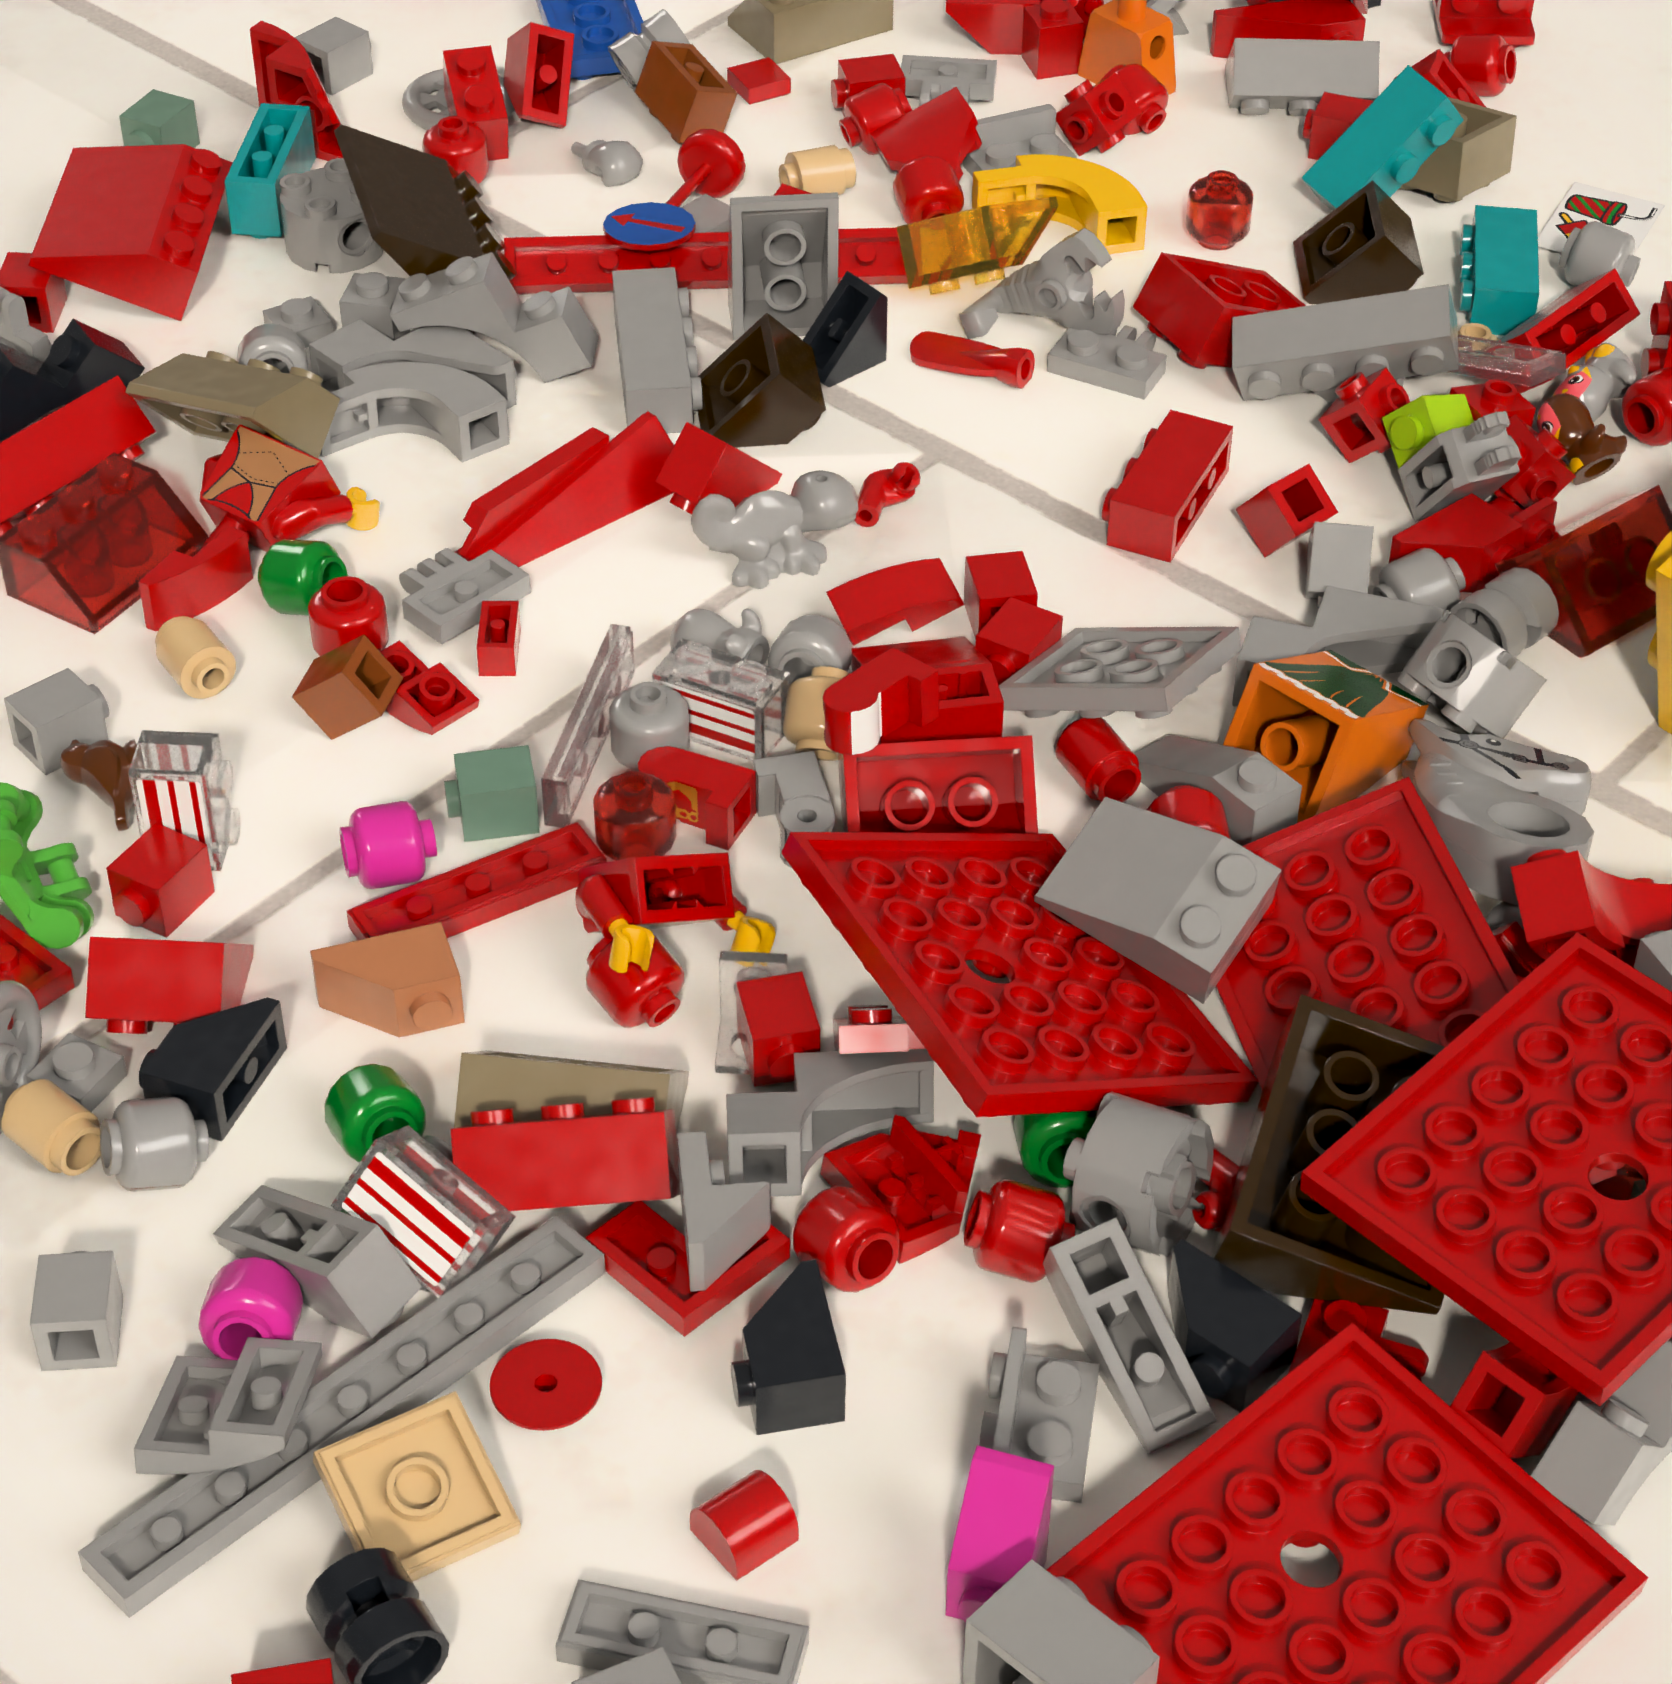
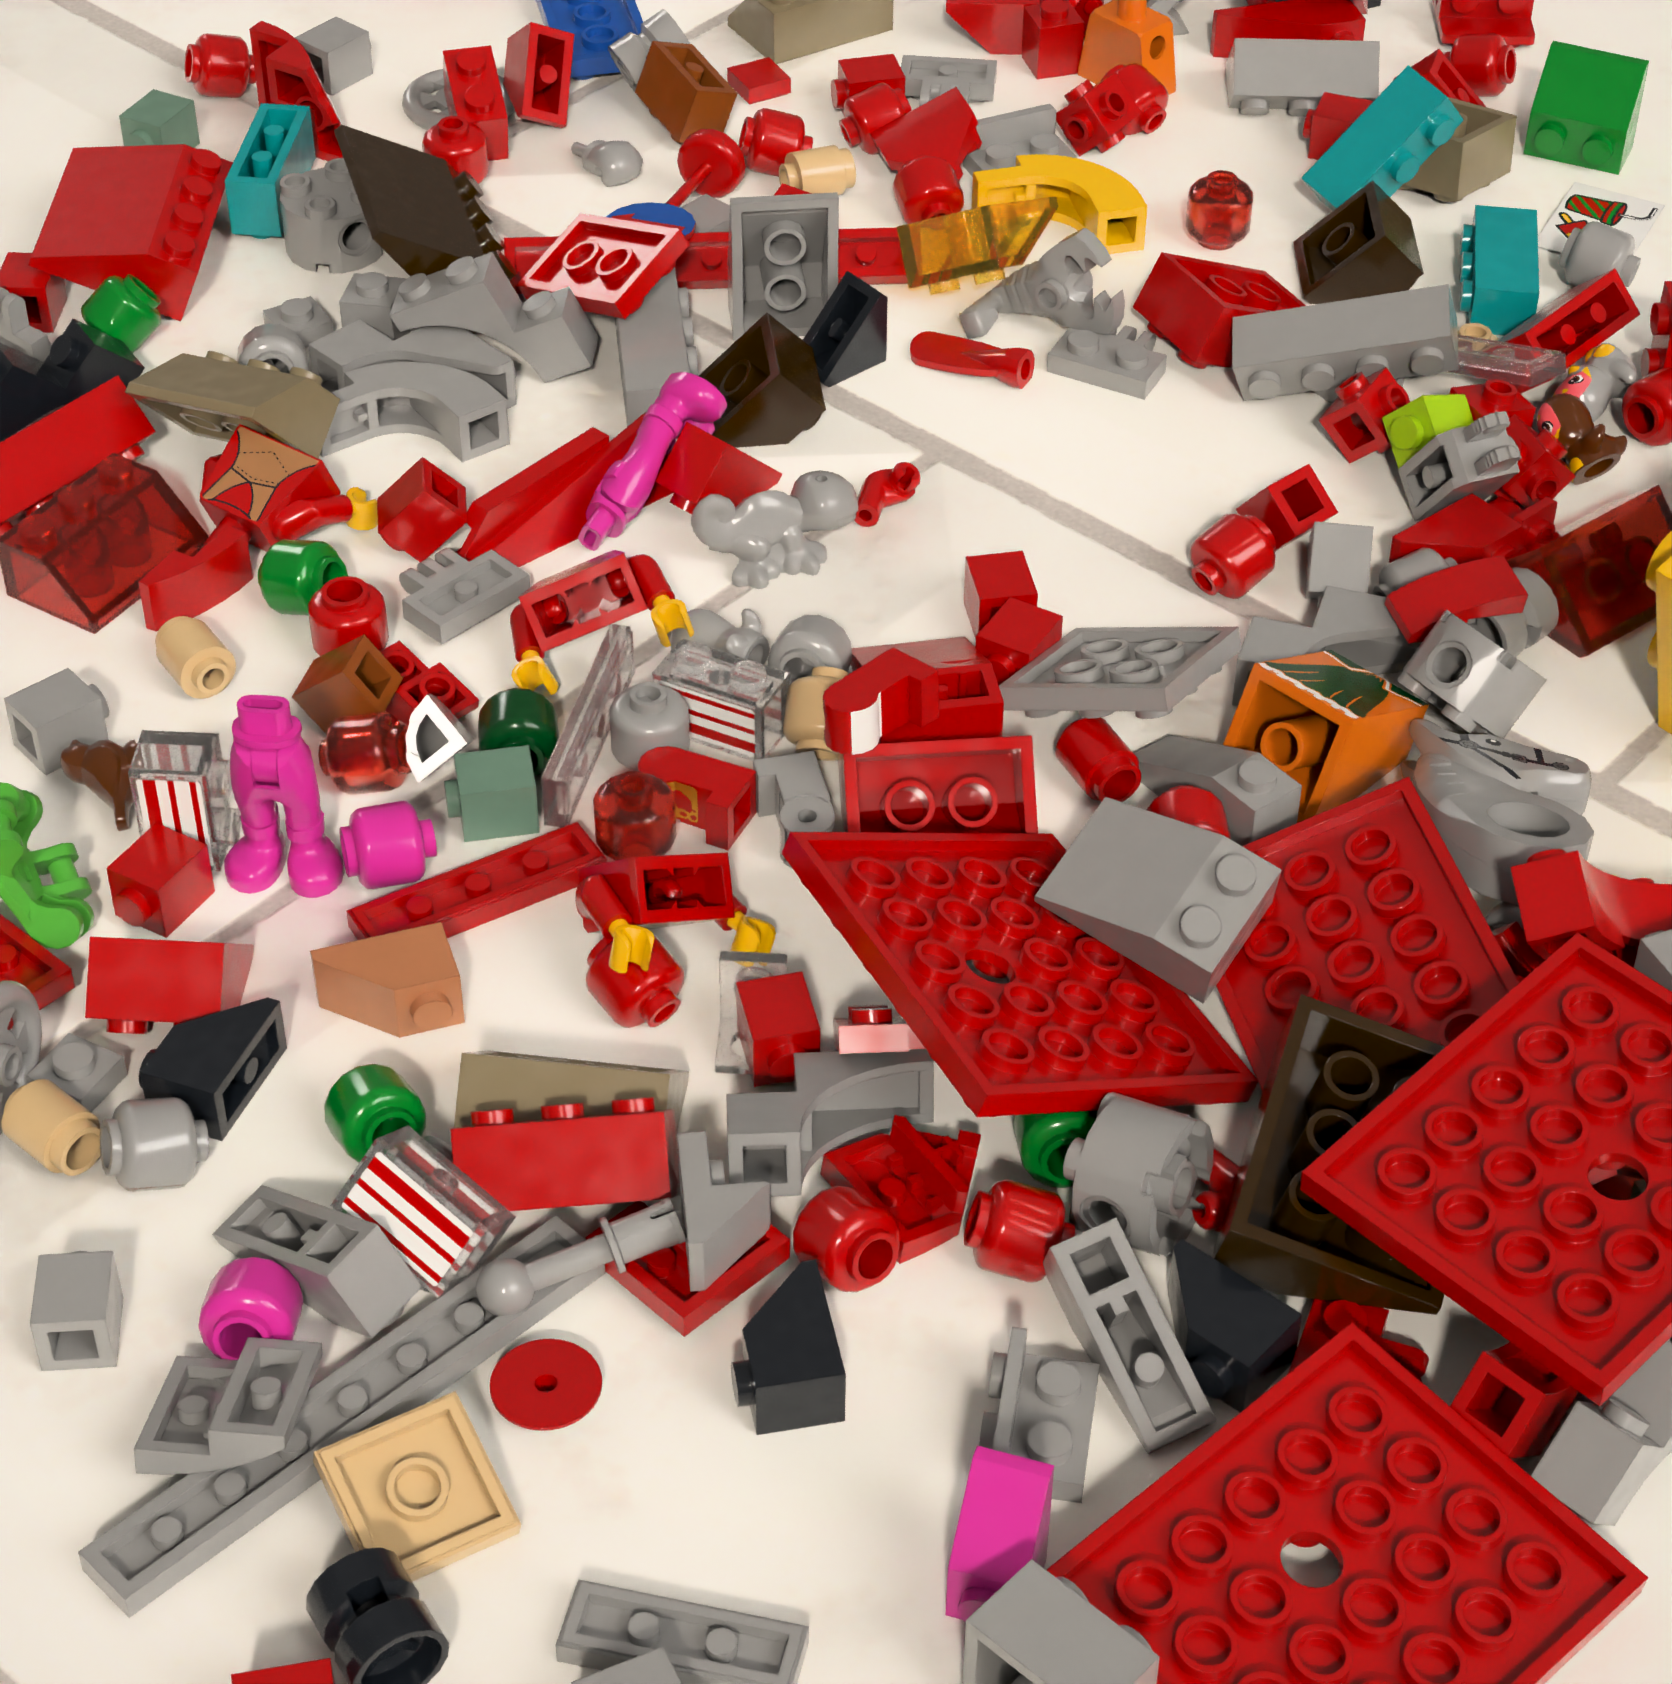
(123, 310): none -> green head
(219, 66): none -> red head
(270, 766): none -> dark pink piece
(365, 753): none -> clear red head
(421, 510): none -> red brick
(433, 737): none -> brick
(498, 638): red piece -> none
(509, 1285): none -> light grey pin
(519, 719): none -> dark green head
(585, 601): none -> red torso
(606, 263): none -> red plate
(631, 480): none -> dark pink piece
(746, 1523): red brick -> none
(769, 138): none -> red head
(885, 597): red slope -> none
(1168, 485): red brick -> none
(1233, 556): none -> red head
(1467, 590): none -> red slope
(1586, 107): none -> green slope

